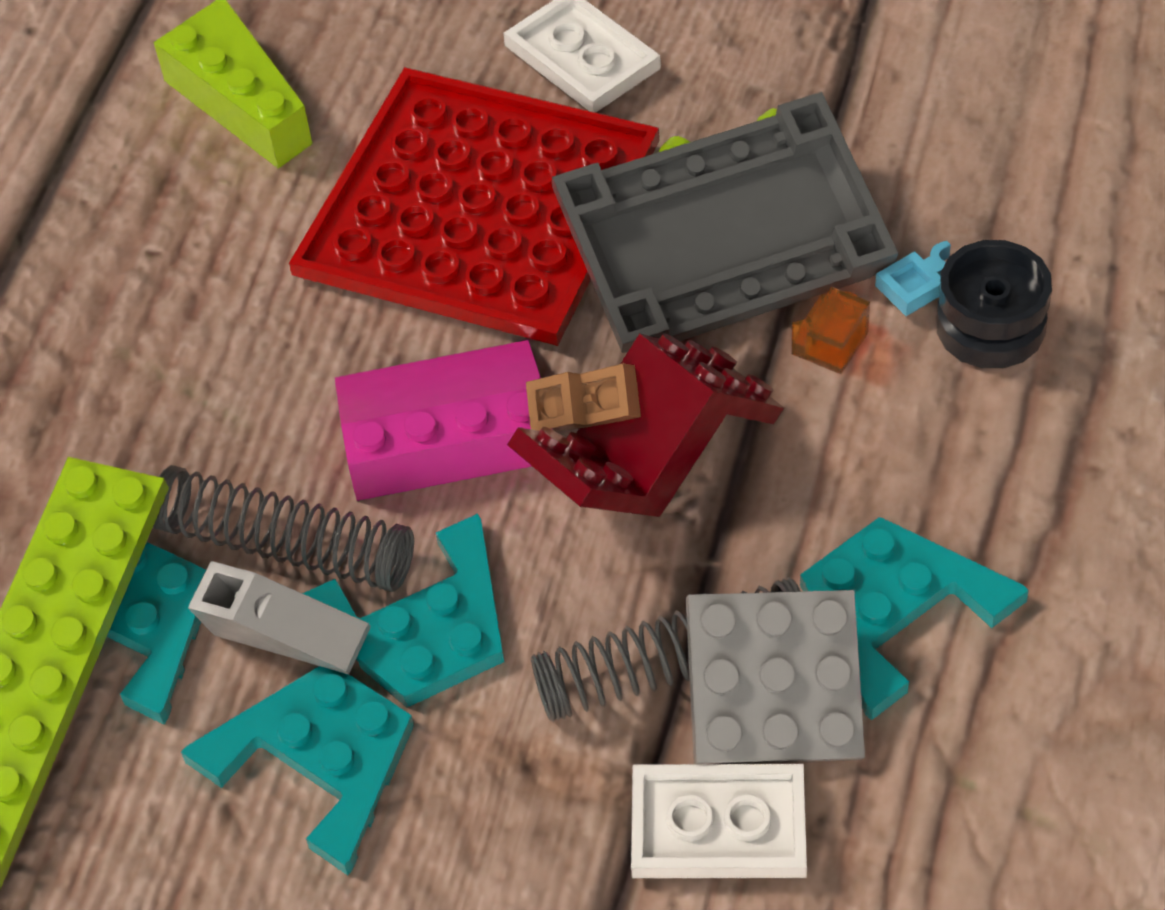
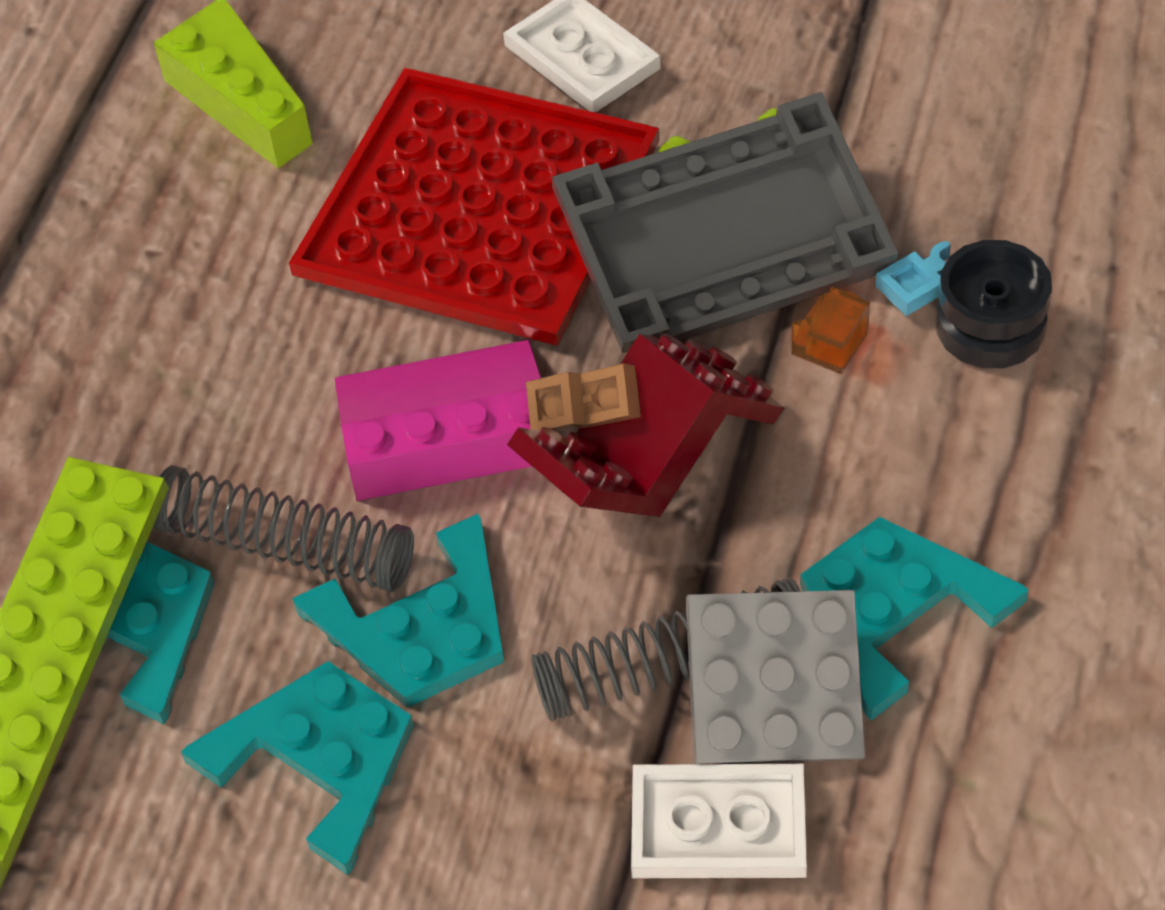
(276, 618): light grey slope -> none

